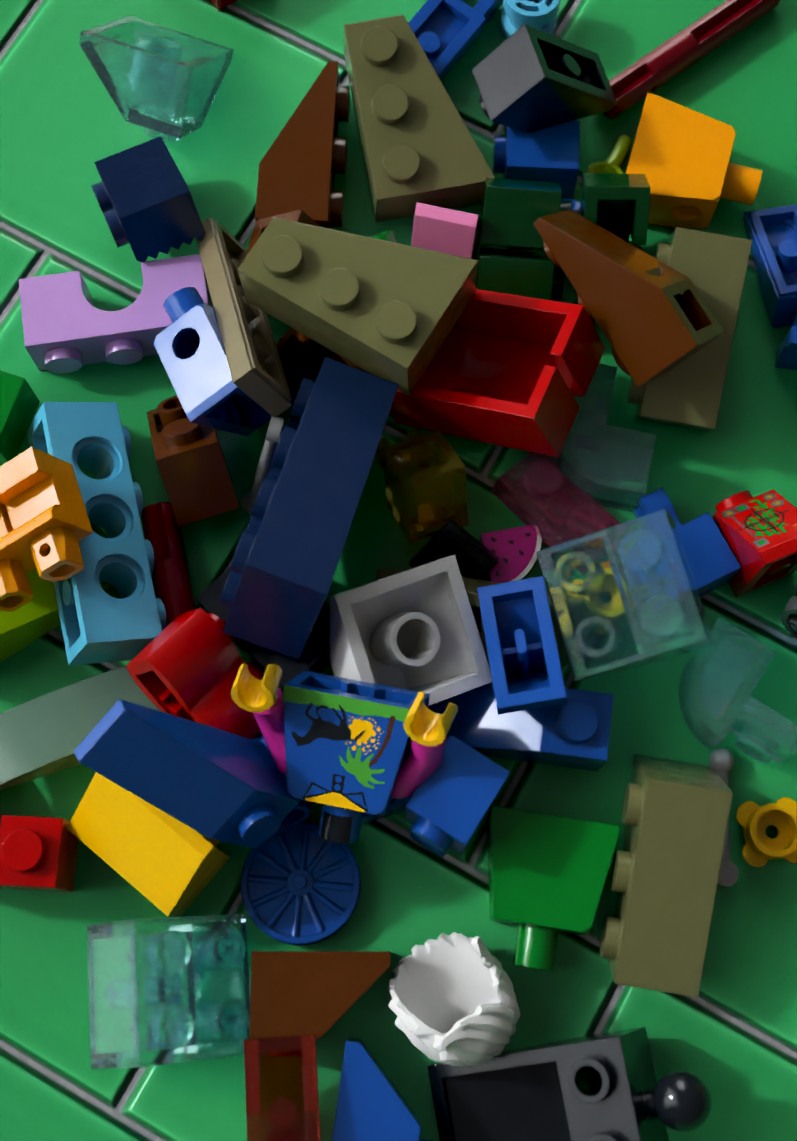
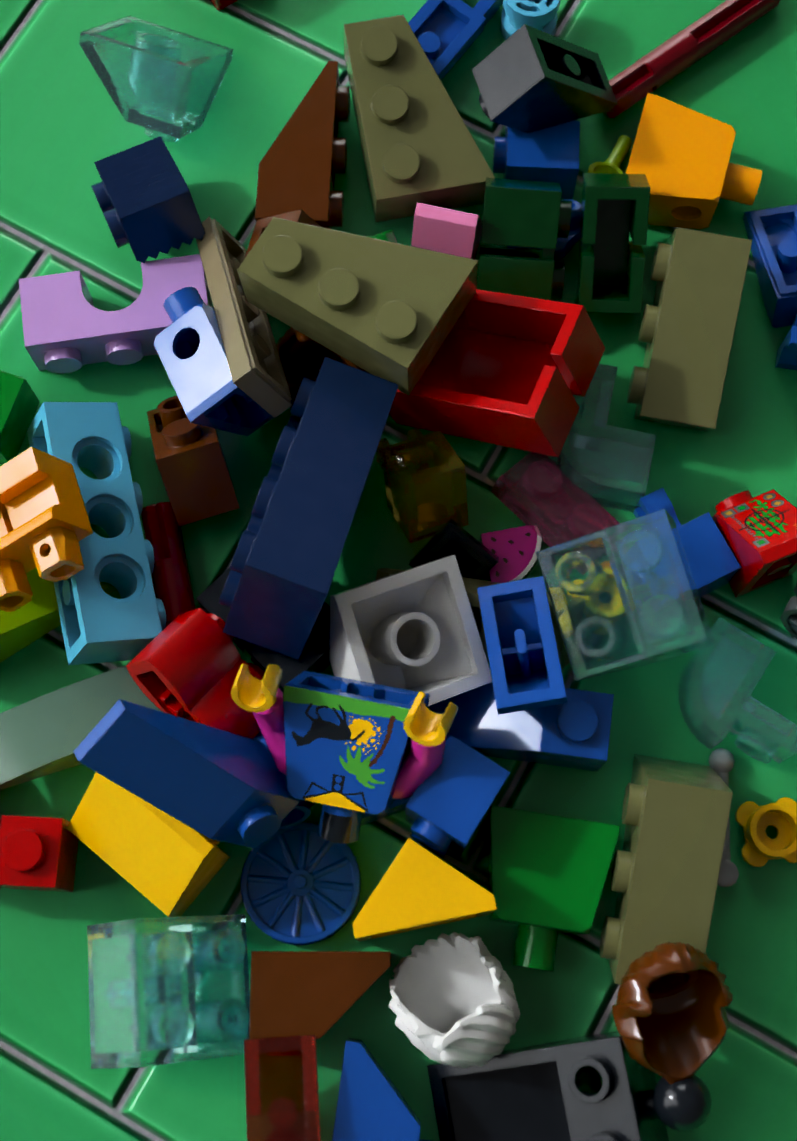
(264, 464): light grey hinge -> none
(420, 894): none -> yellow slope
(638, 302): reddish brown slope -> none
(672, 1010): none -> reddish brown hair

